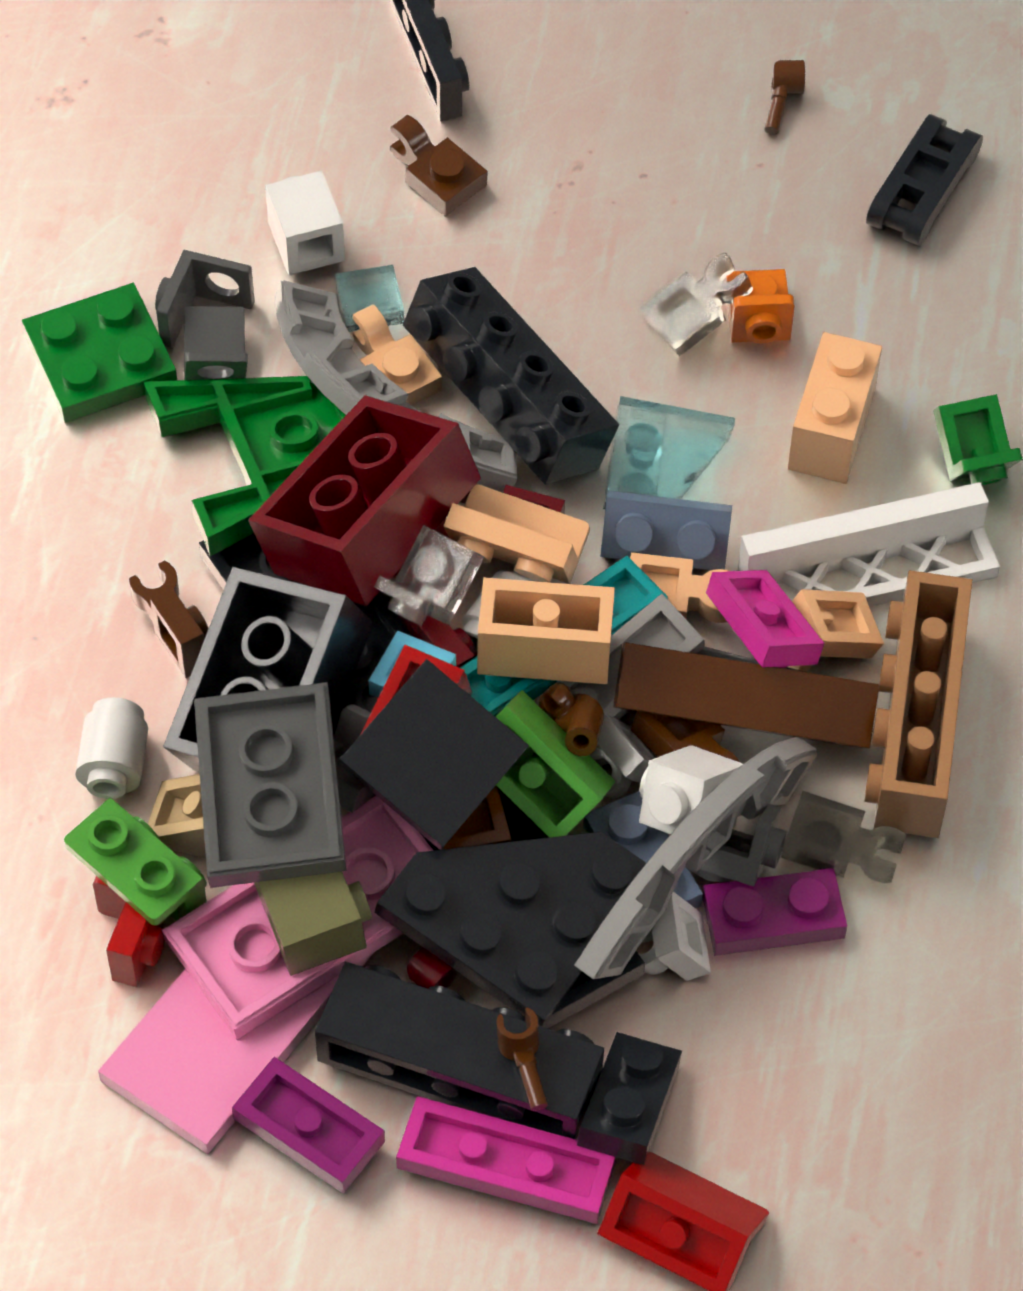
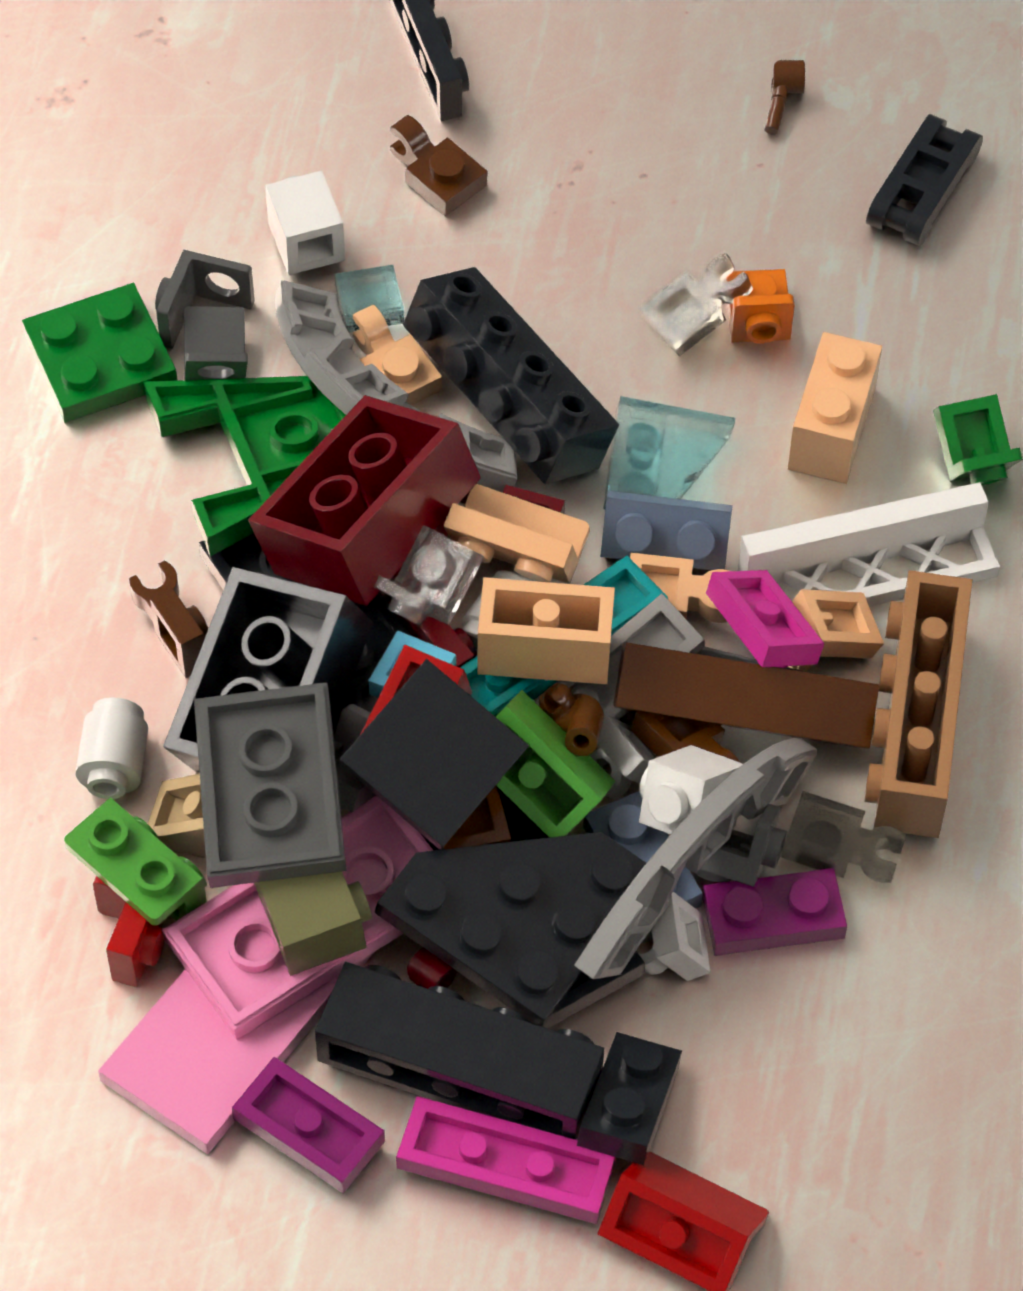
(522, 1049): reddish brown hand -> none

